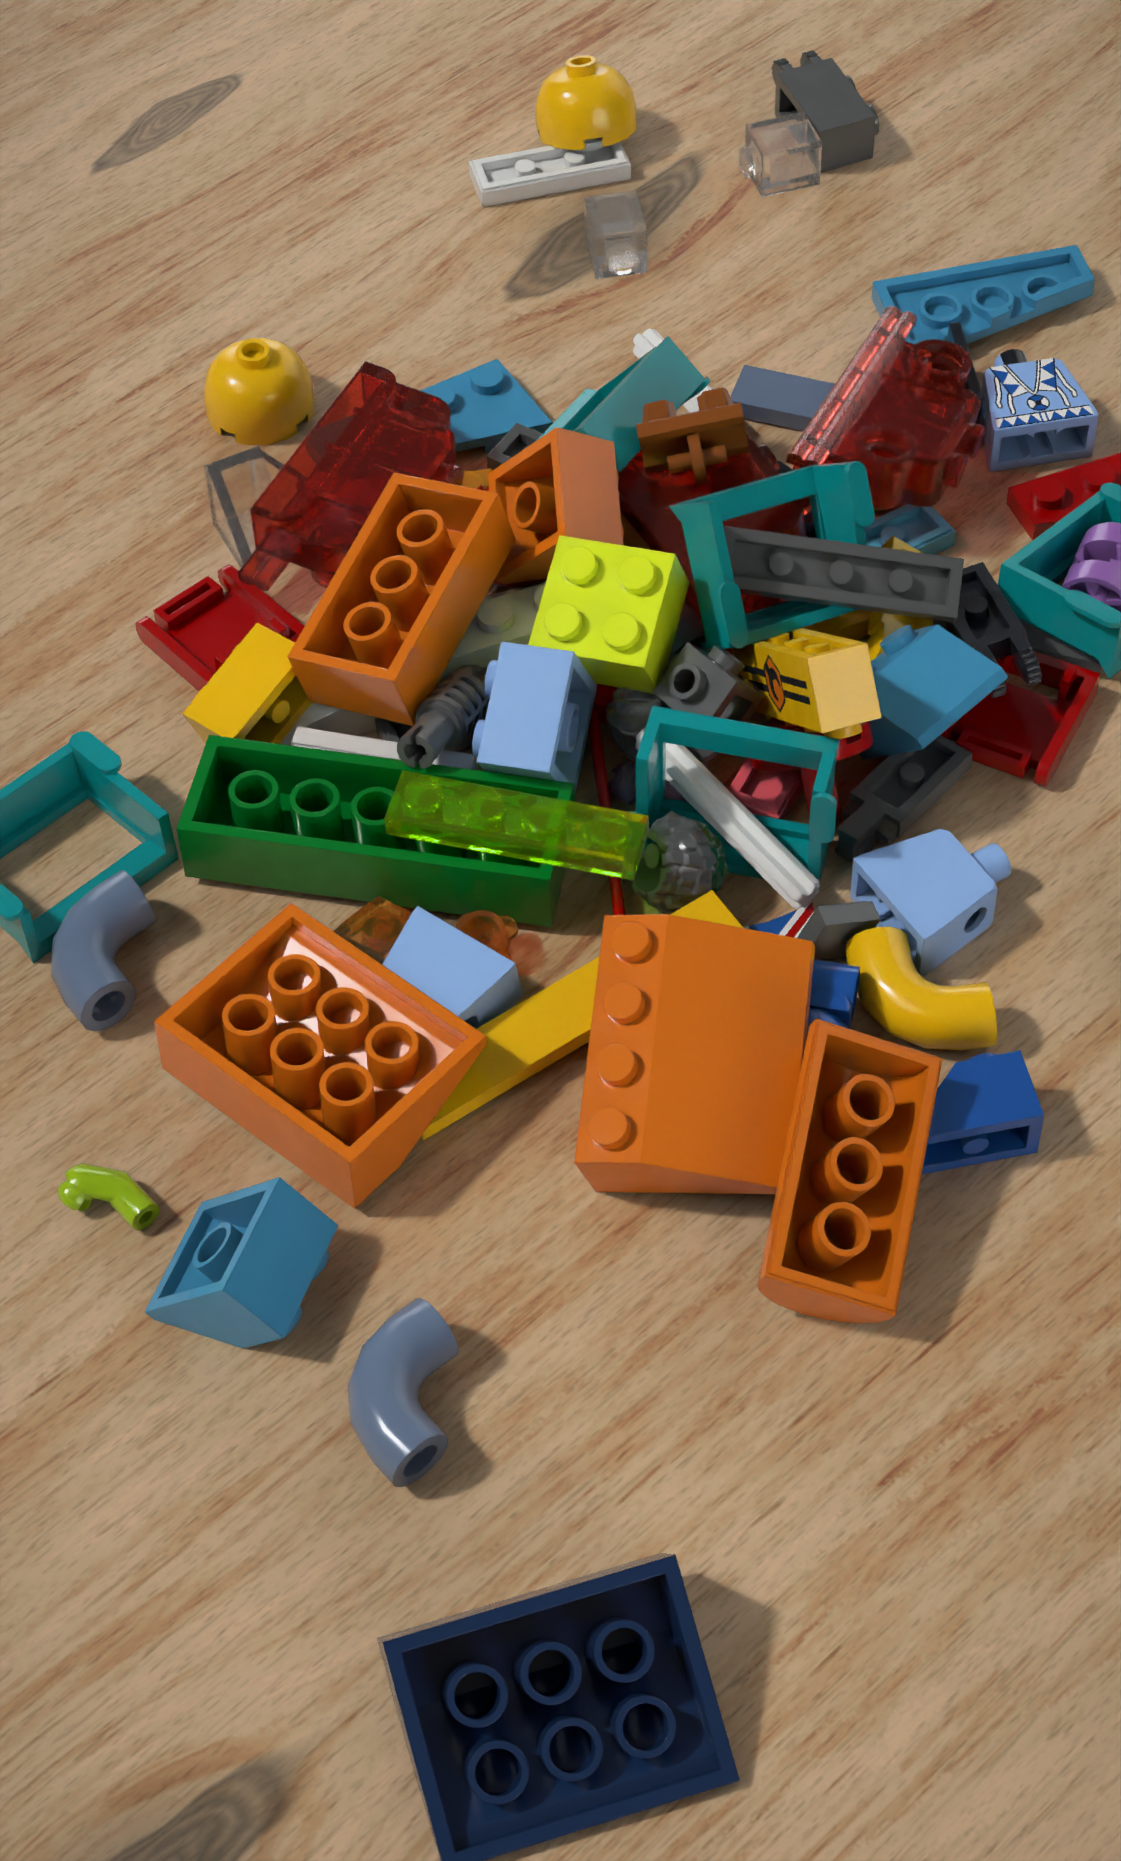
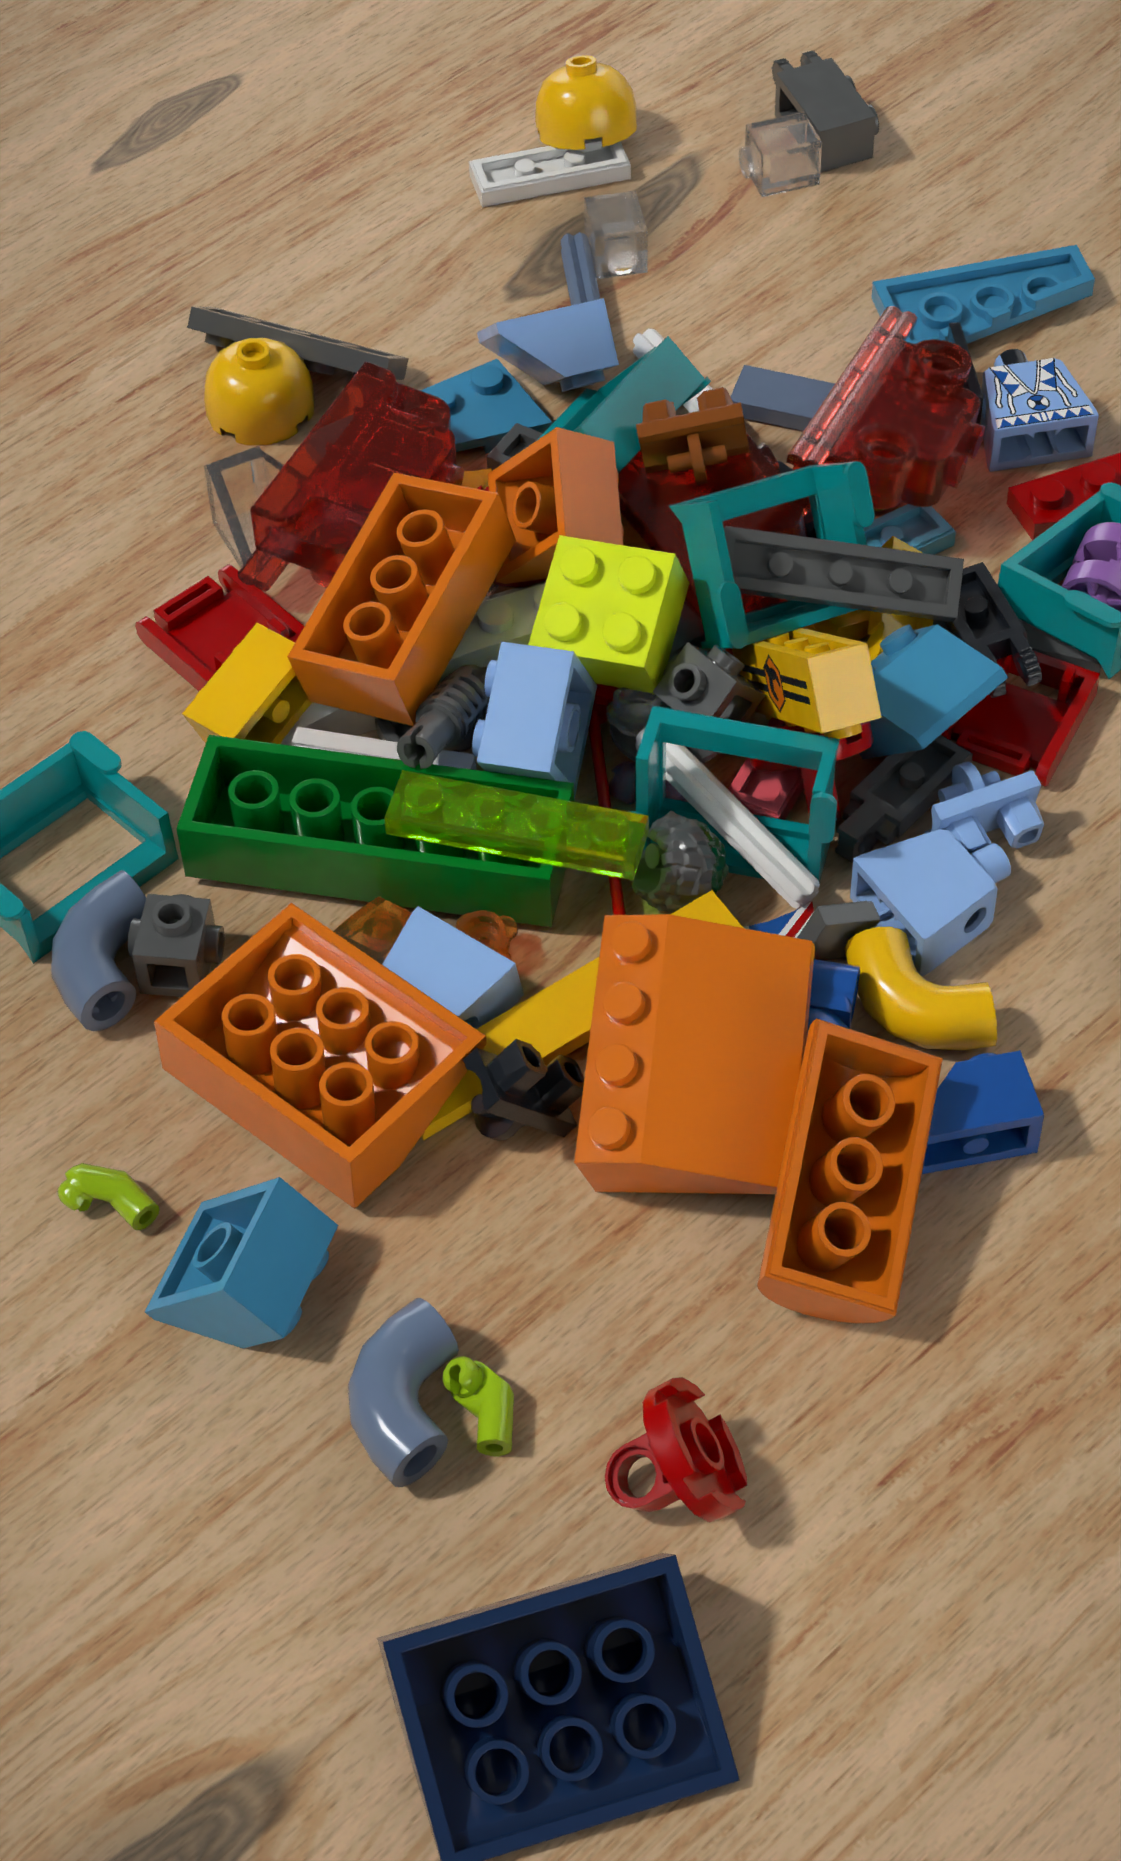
(174, 944): none -> dark grey brick
(319, 352): none -> dark grey plate
(487, 1399): none -> lime arm
(524, 1091): none -> black hips
(557, 345): none -> light blue slope
(579, 268): none -> sand blue axle
(690, 1454): none -> red tile
(985, 804): none -> light blue hips

